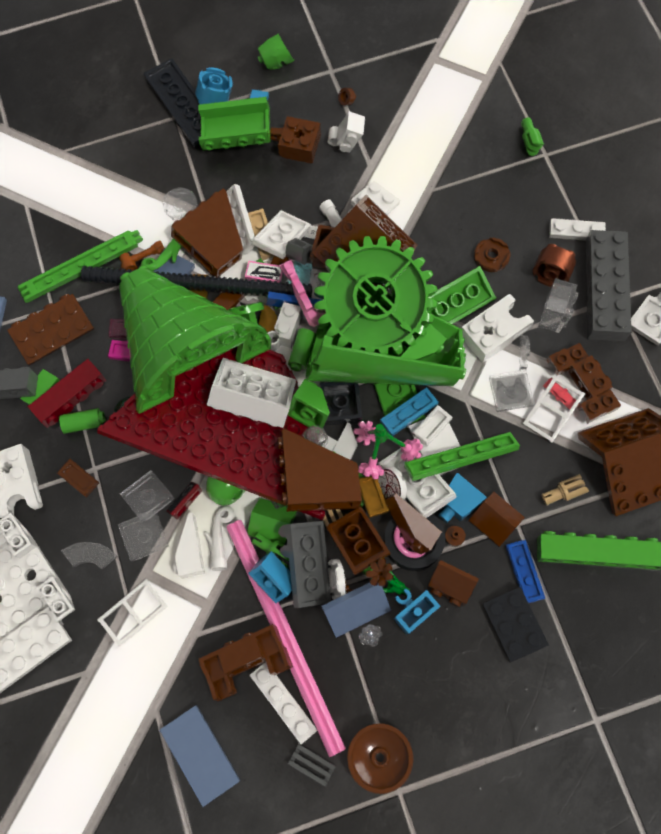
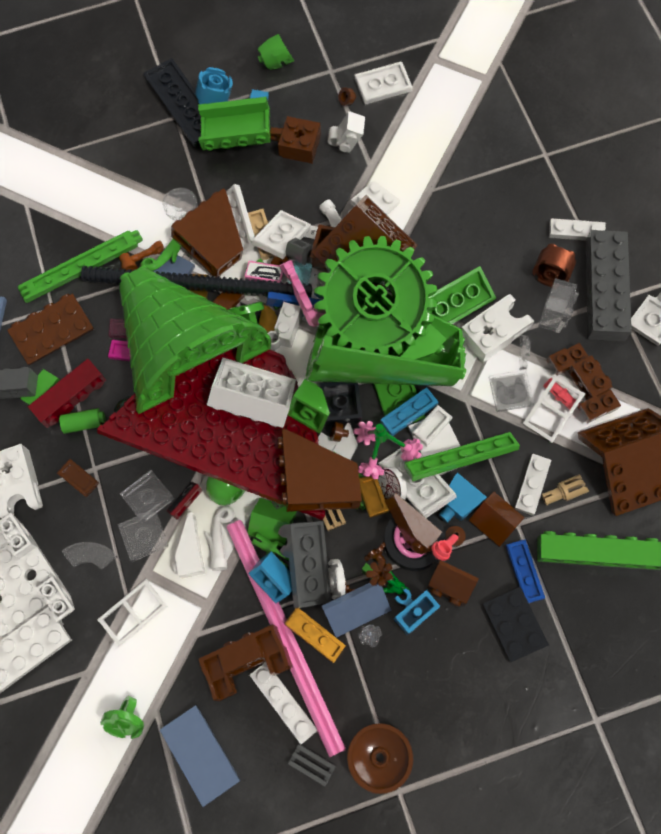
(123, 721): none -> bright green tile
(301, 349): bright green brick -> none
(314, 634): none -> pearl gold tile
(316, 434): clear cone -> none
(338, 432): none -> reddish brown tile
(358, 540): reddish brown slope -> none
(383, 83): none -> white tile
(443, 548): none -> coral plate
(492, 264): reddish brown tile -> none
(531, 137): bright green arm -> none
(532, 484): none -> white plate

